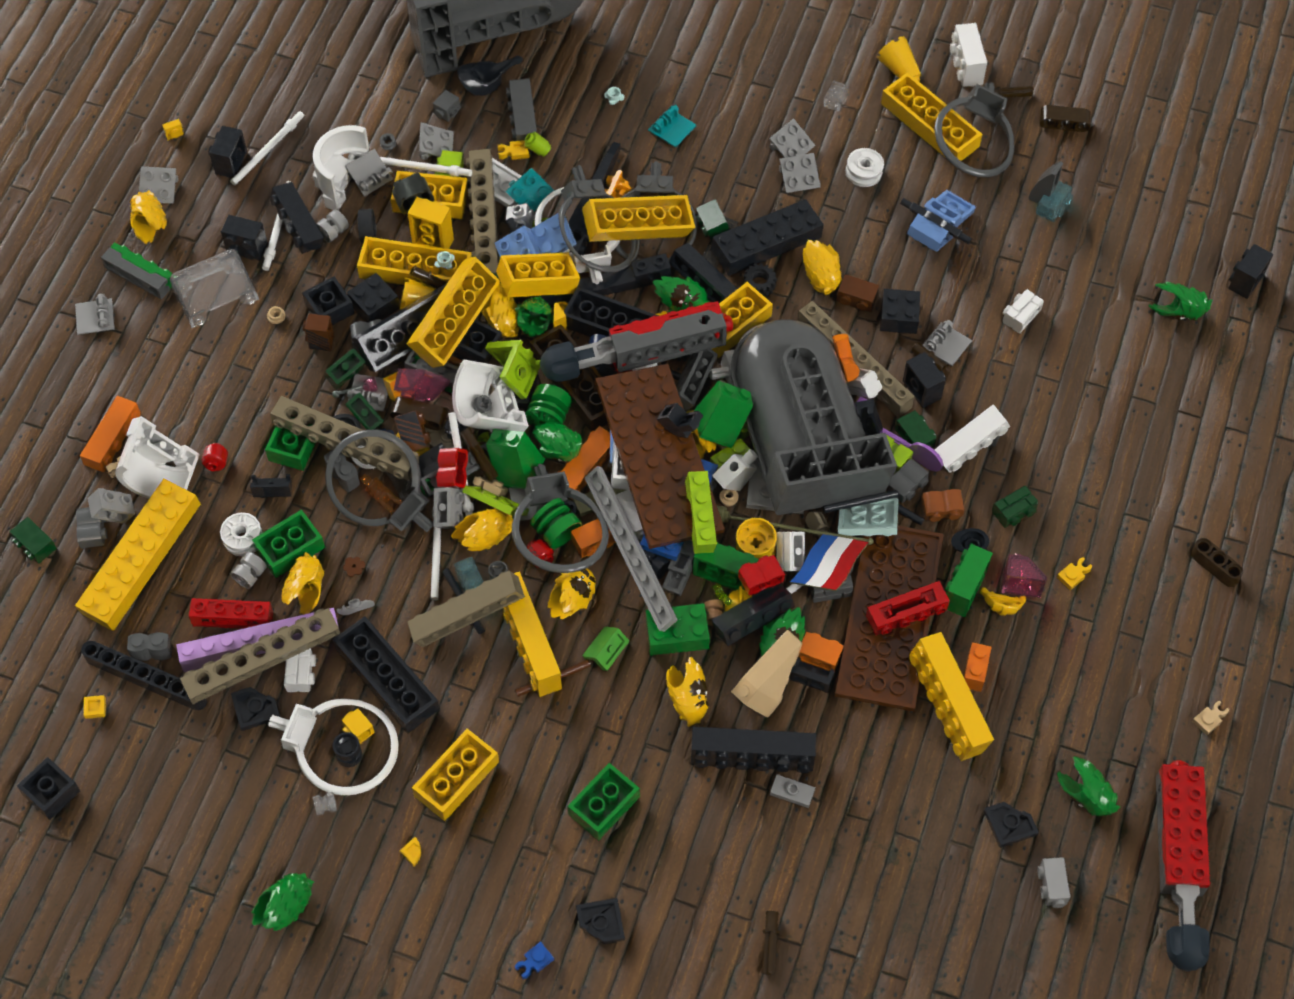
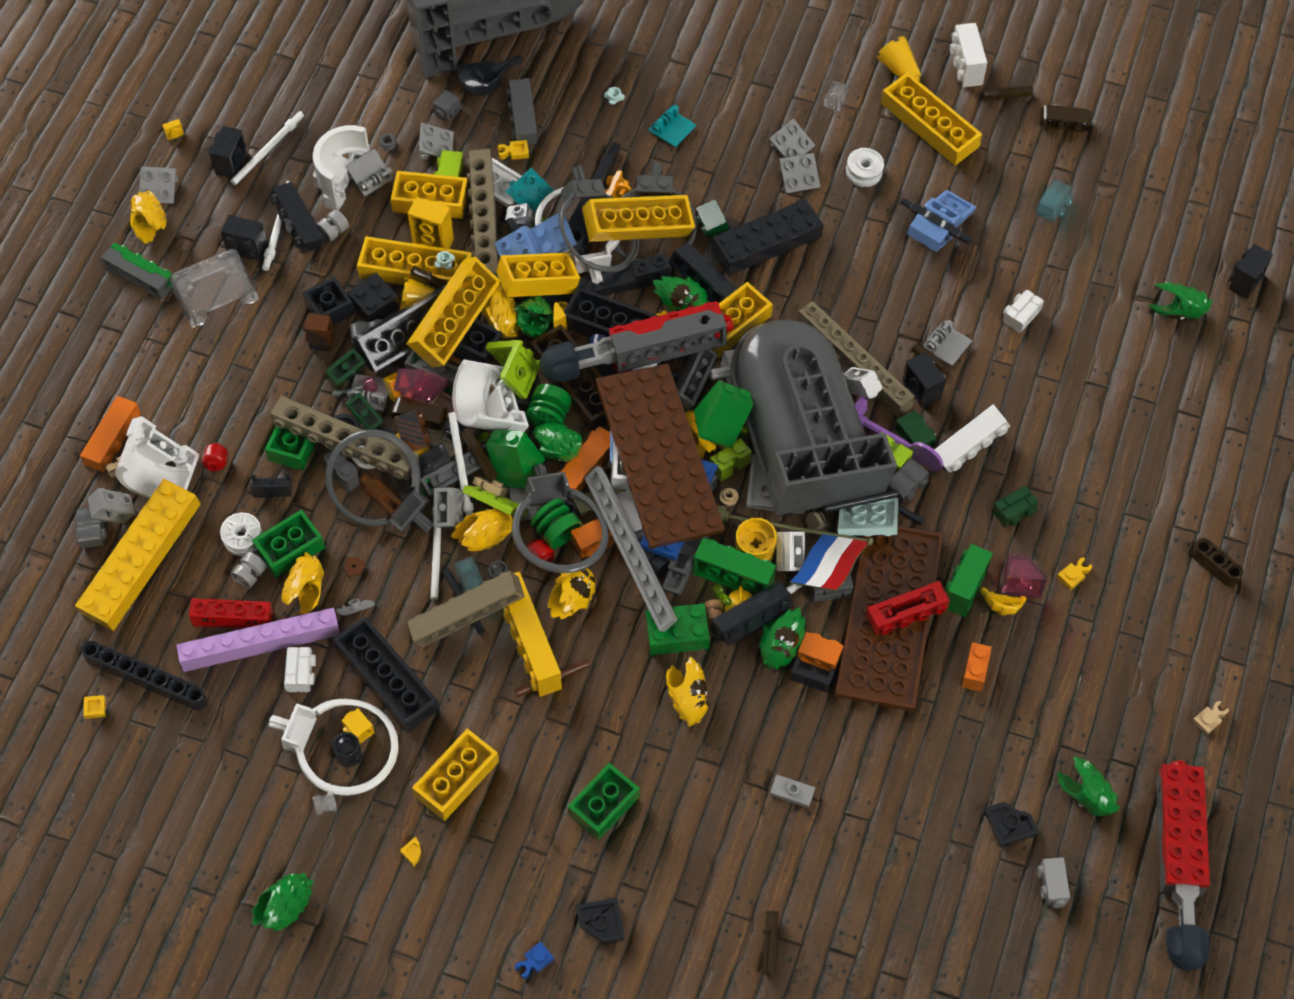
(32, 540): dark green brick -> none
(48, 788): black brick -> none
(95, 315): light grey hinge -> none
(149, 646): dark grey brick -> none
(253, 708): black plate -> none
(254, 665): dark tan brick -> none
(274, 311): tan plate -> none
(366, 224): black tyre -> none
(408, 189): pearl dark grey brick -> none
(452, 170): white bar -> none
(452, 468): red brick -> none
(477, 404): dark grey bush -> none
(537, 144): lime brick -> none
(606, 647): bright green panel -> none
(678, 421): black brick -> none
(702, 513): lime arch -> none
(736, 471): white torso -> none
(753, 749): black brick -> none
(761, 574): red brick -> none
(763, 272): black tyre -> none
(765, 682): tan wedge -> none
(822, 266): yellow head -> none
(845, 357): orange brick -> none
(857, 293): reddish brown brick -> none
(869, 417): black hinge -> none
(900, 311): black brick -> none
(942, 505): dark orange brick -> none
(950, 696): yellow brick -> none
(966, 537): black piece -> none
(987, 105): dark grey brick -> none
(1047, 183): dark grey slope -> none

